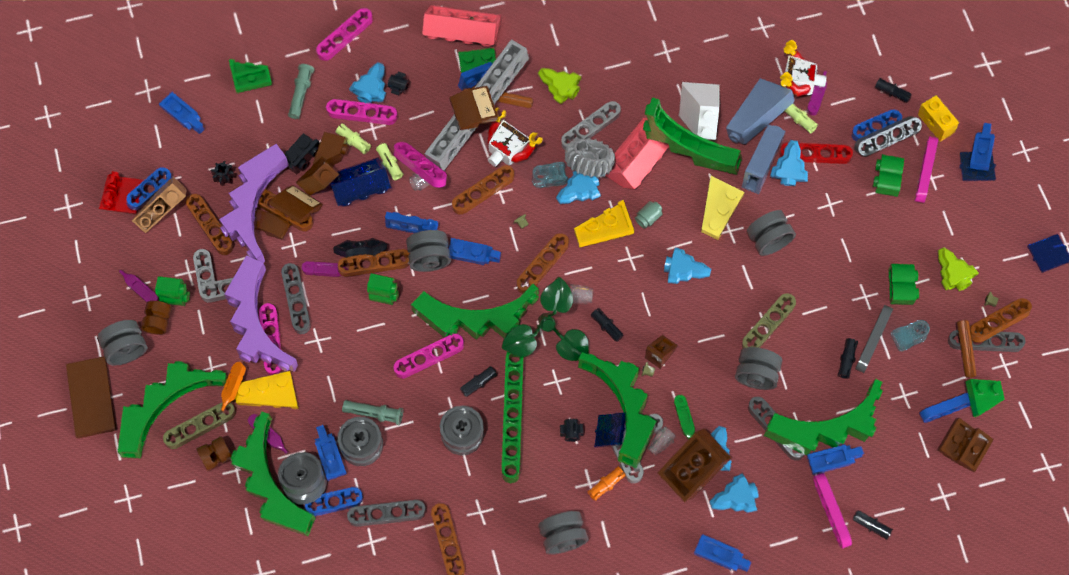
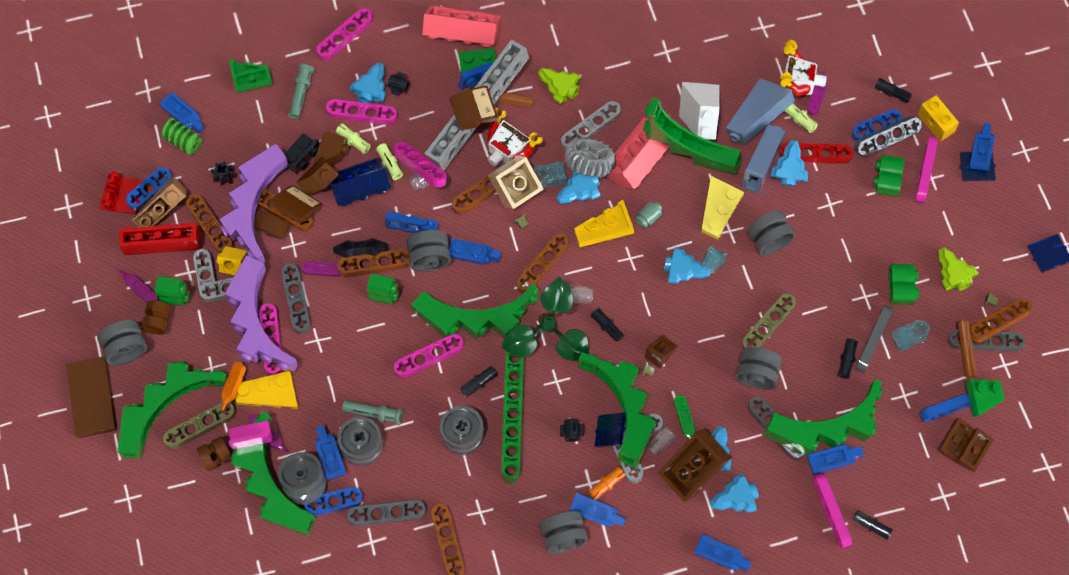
(159, 239): none -> red brick
(181, 137): none -> bright green piece
(230, 260): none -> yellow brick
(250, 435): none -> dark pink panel
(515, 182): none -> tan brick
(596, 510): none -> blue hinge
(714, 259): none -> clear light blue piece

